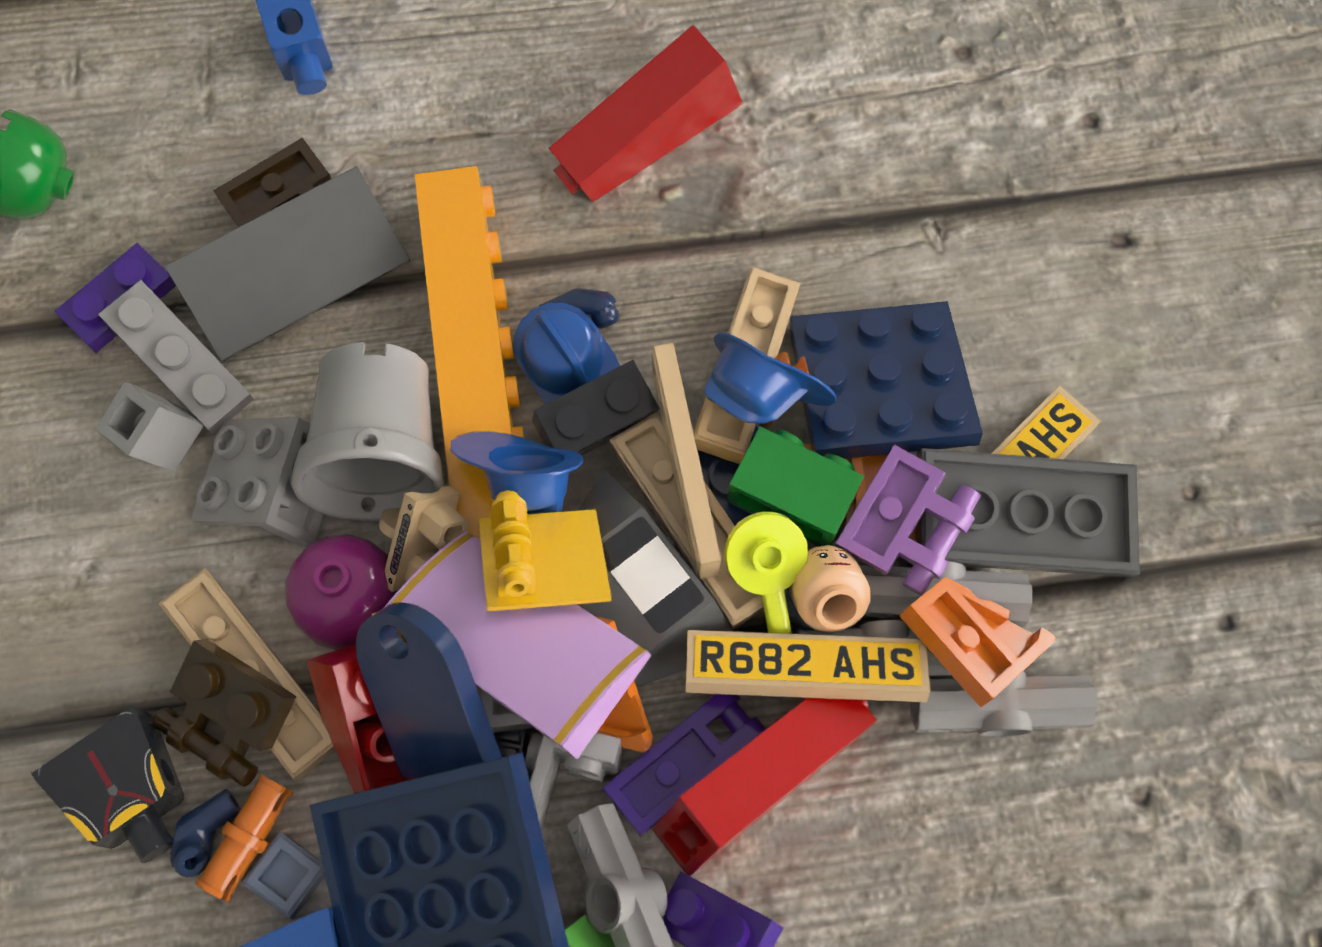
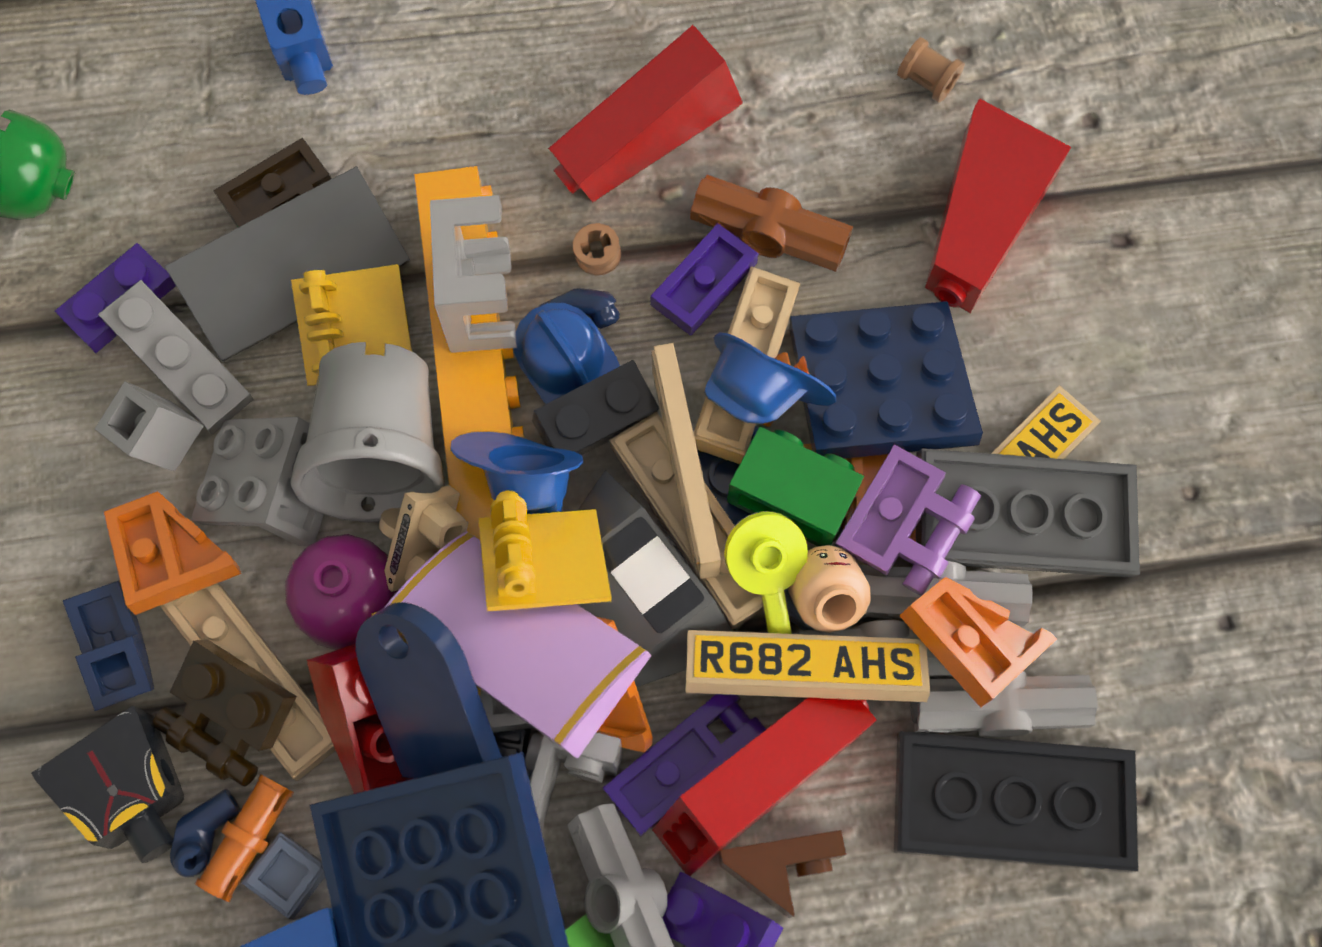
(111, 646): none -> dark blue slope
(162, 553): none -> orange wing
(348, 310): none -> yellow hinge
(470, 274): none -> light grey panel
(612, 253): none -> medium nougat bush
(704, 279): none -> dark purple plate
(764, 864): none -> reddish brown slope
(771, 222): none -> dark orange piece
(930, 69): none -> medium nougat bush
(992, 195): none -> red slope
(1016, 802): none -> black tile

